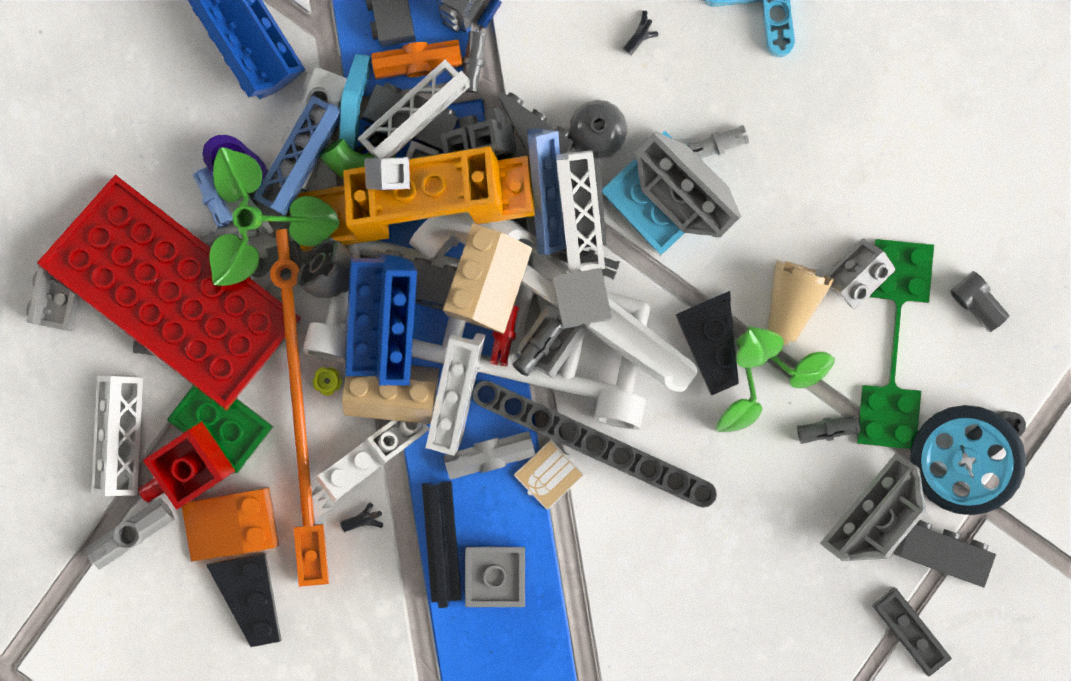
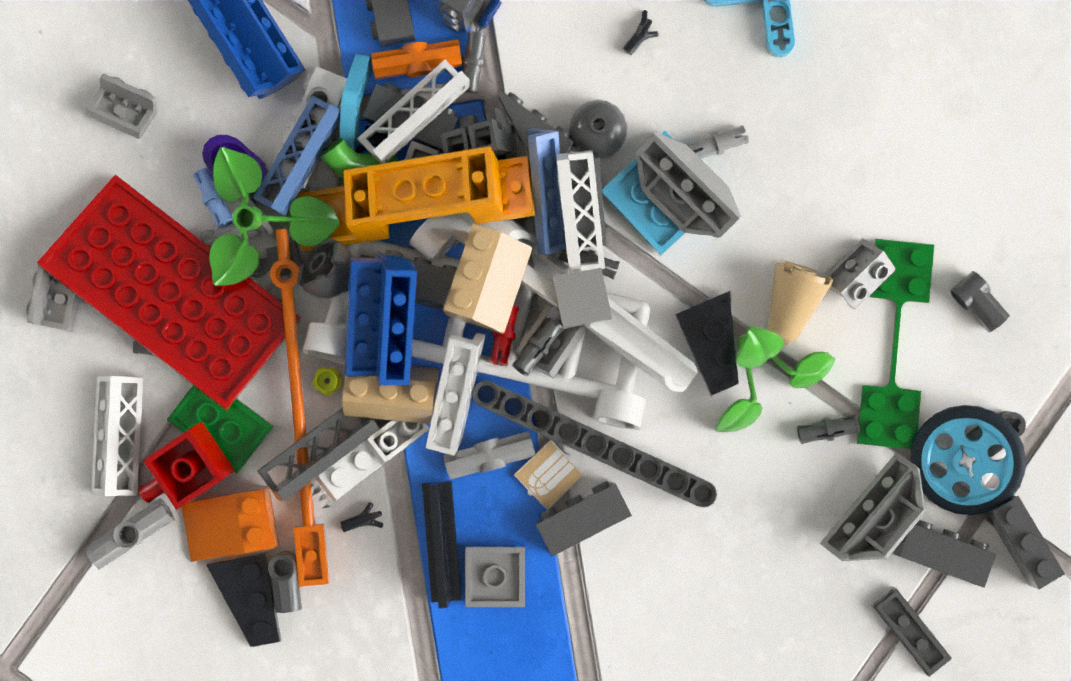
(122, 106): none -> light grey bracket
(285, 585): none -> dark grey piece
(323, 460): none -> dark grey fence
(387, 173): panel -> none
(582, 517): none -> dark grey brick
(1025, 543): none -> dark grey brick

